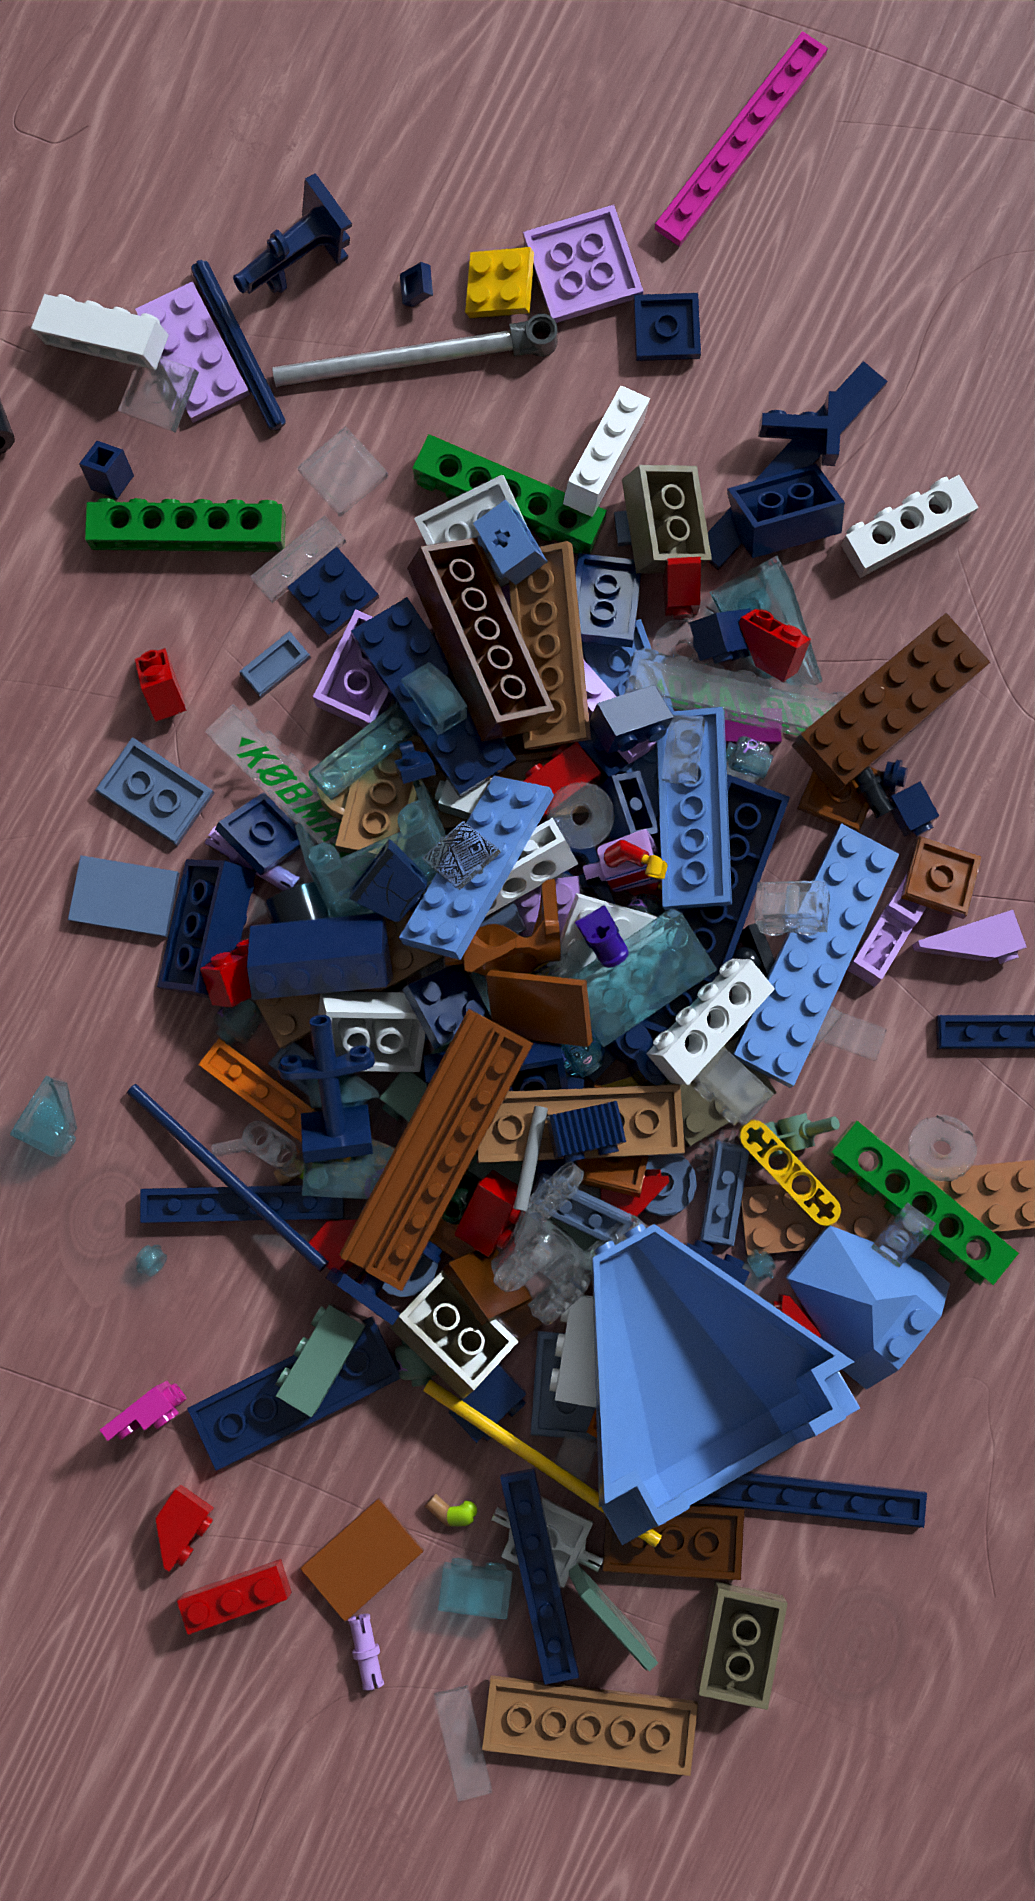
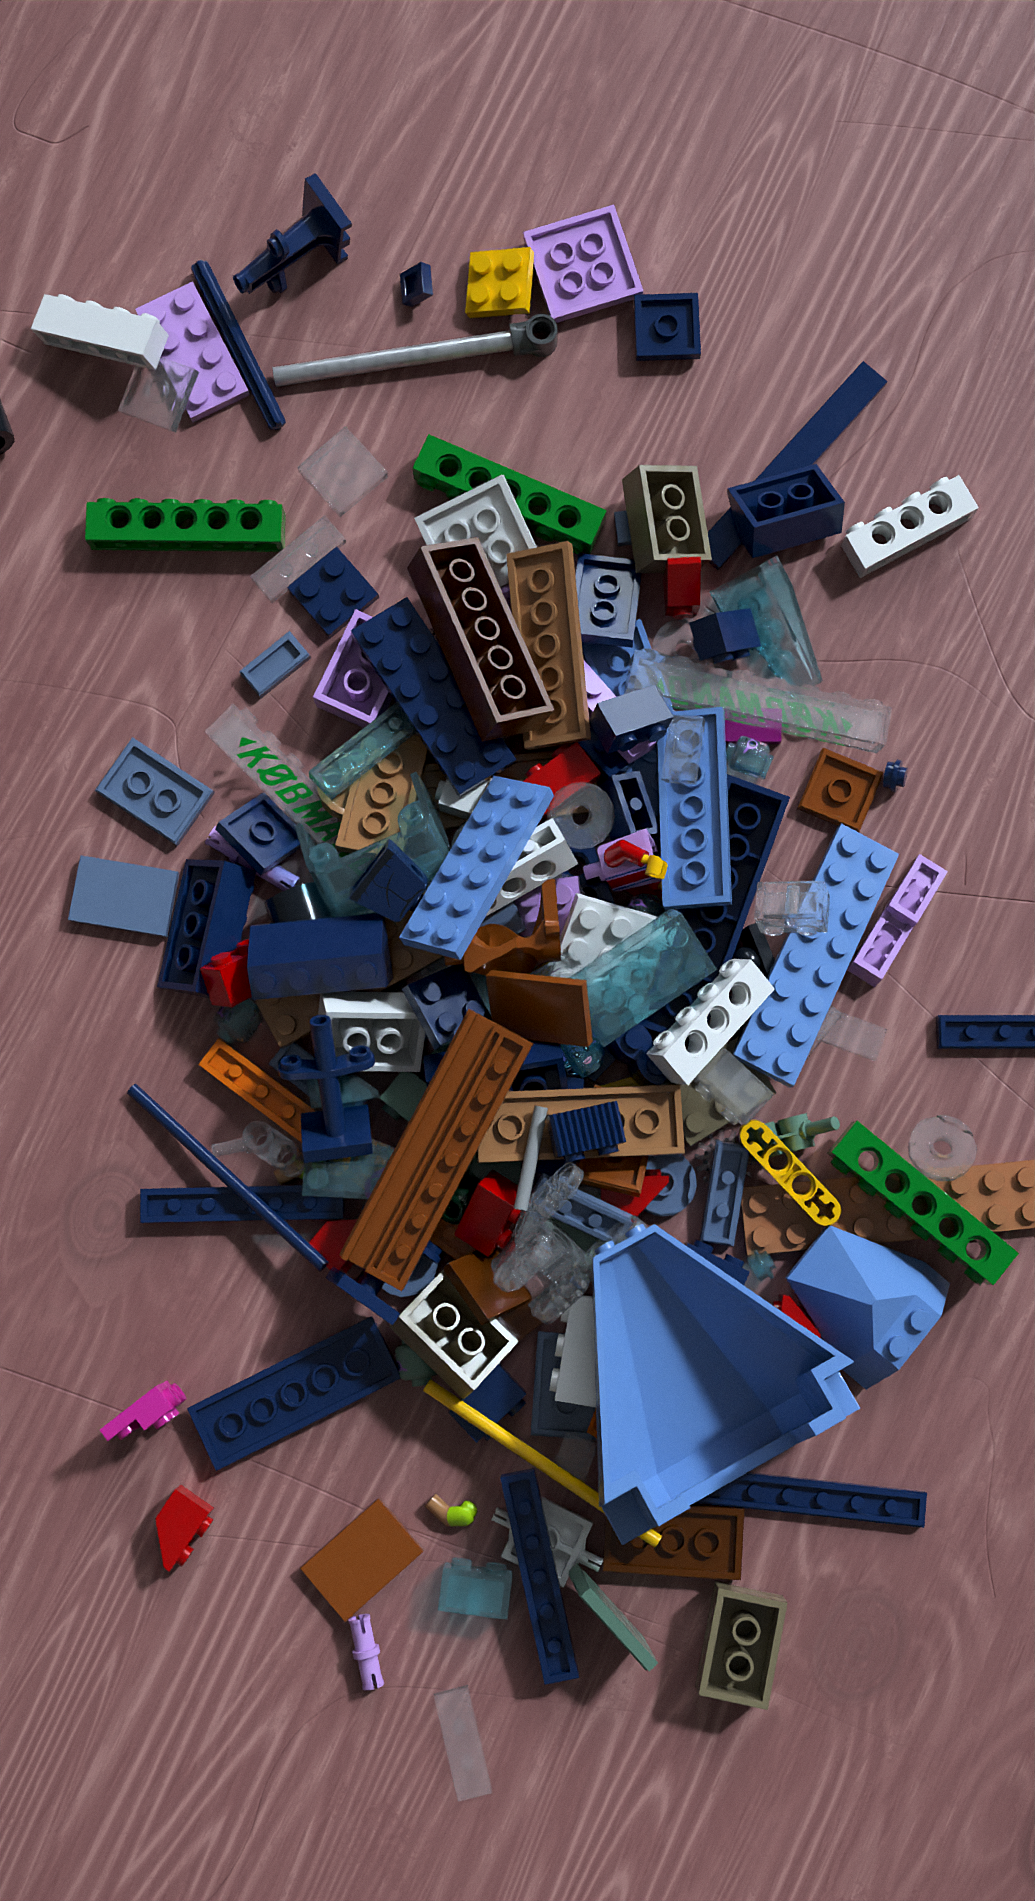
(48, 1119): clear light blue slope -> none
(106, 469): dark blue brick -> none
(150, 1260): clear light blue plate -> none
(159, 684): red slope -> none
(234, 1596): red brick -> none
(319, 1359): sand green brick -> none
(413, 764): dark blue plate -> none
(436, 697): clear light blue slope -> none
(461, 855): clear piece -> none
(502, 527): medium blue brick -> none
(590, 1725): medium nougat plate -> none
(603, 937): dark purple piece -> none
(606, 451): white brick -> none
(741, 139): dark pink plate -> none
(773, 645): red slope -> none
(808, 427): dark blue bracket -> none
(873, 792): black pin -> none
(890, 703): reddish brown brick -> none
(903, 1235): clear plate -> none
(913, 810): dark blue brick -> none
(941, 877): dark orange tile -> none
(981, 940): lavender slope -> none

